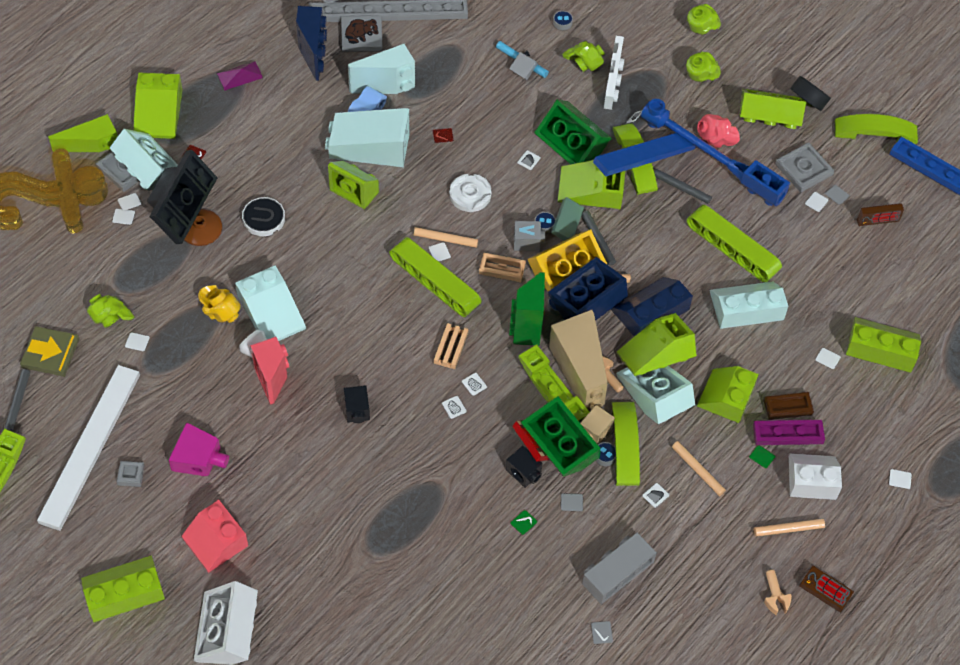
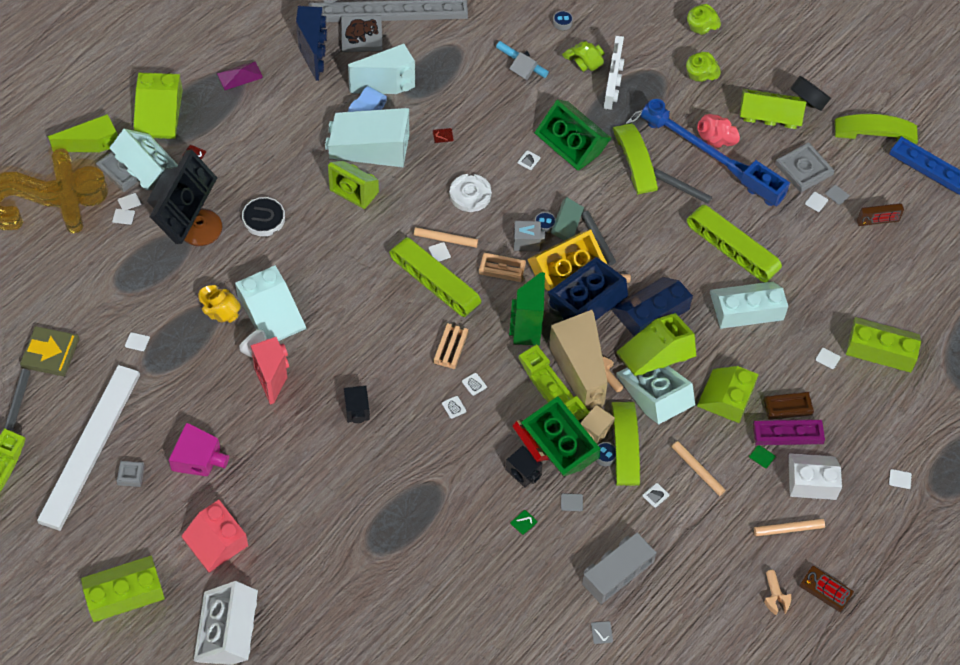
(108, 310): lime head -> none
(590, 187): lime slope -> none
(642, 154): blue tile -> none

